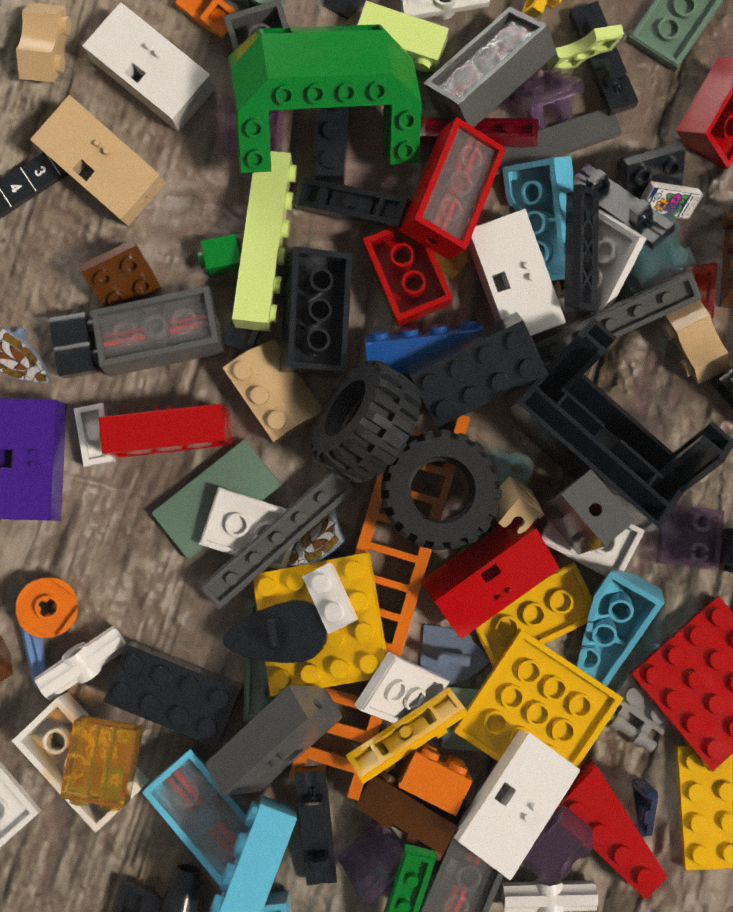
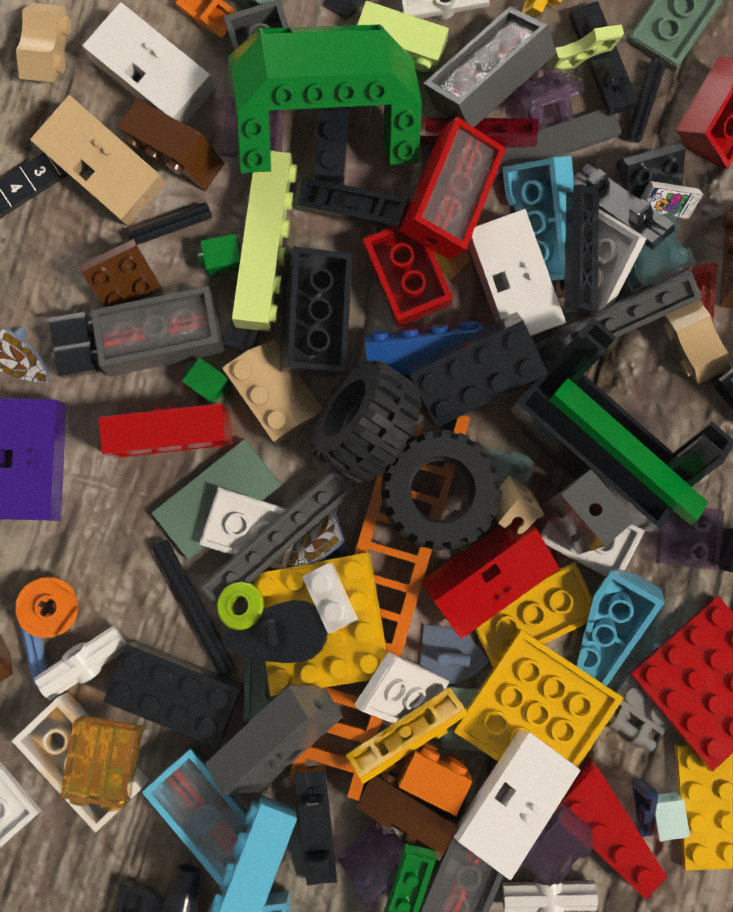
(89, 434): white plate -> none
(170, 223): none -> black axle
(171, 143): none -> reddish brown wedge
(194, 608): none -> black axle
(206, 380): none -> green brick
(226, 602): none -> lime piece
(629, 451): none -> green tile
(646, 100): none -> black axle
(670, 818): none -> light aqua panel

